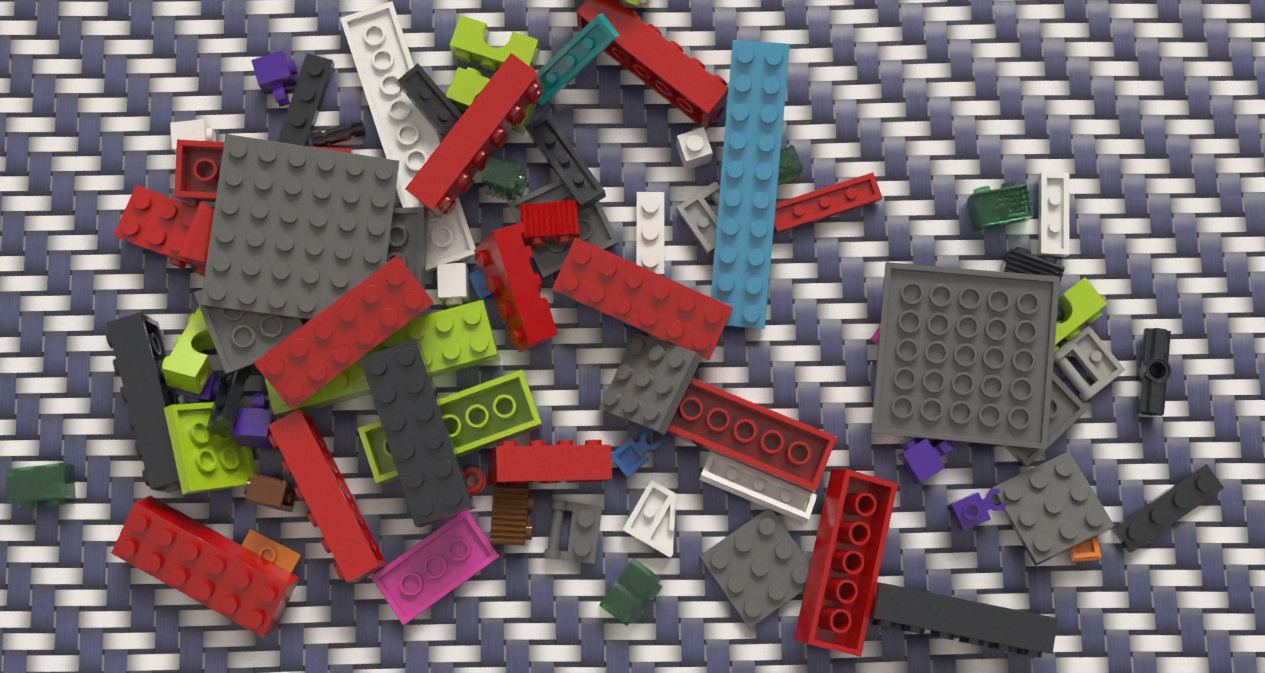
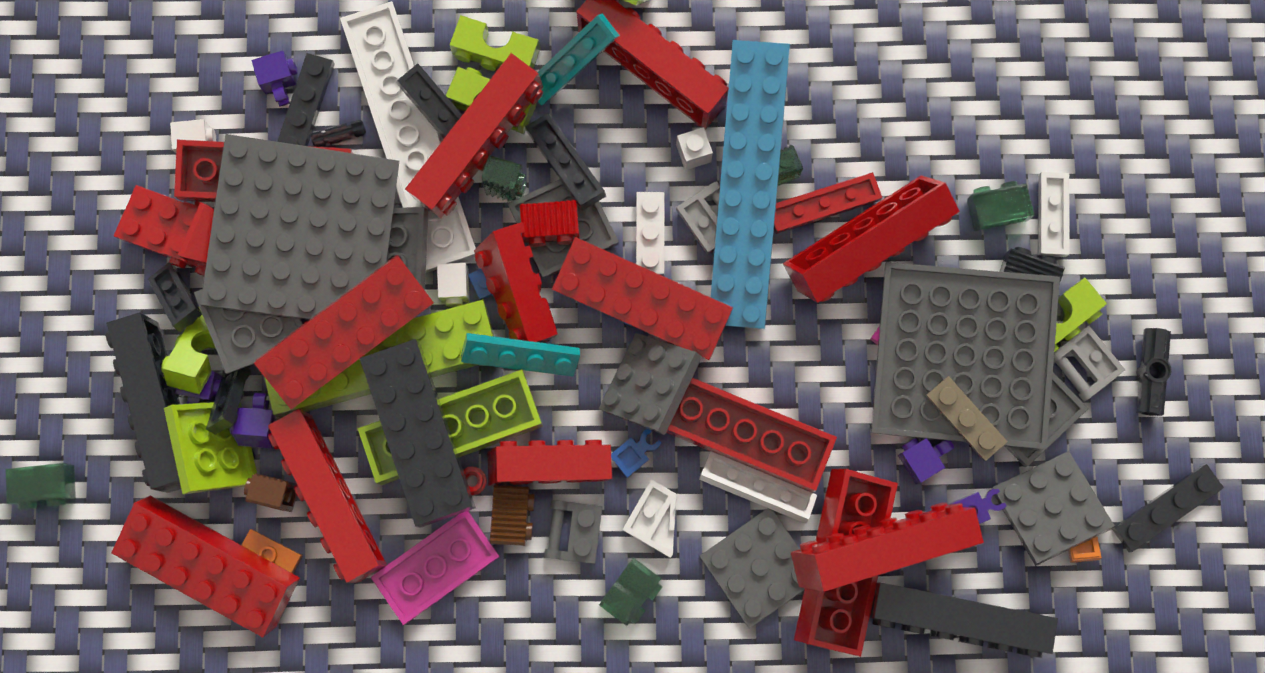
(175, 297): none -> black plate
(520, 354): none -> teal plate
(871, 238): none -> red brick
(886, 547): none -> red brick
(966, 418): none -> dark tan plate

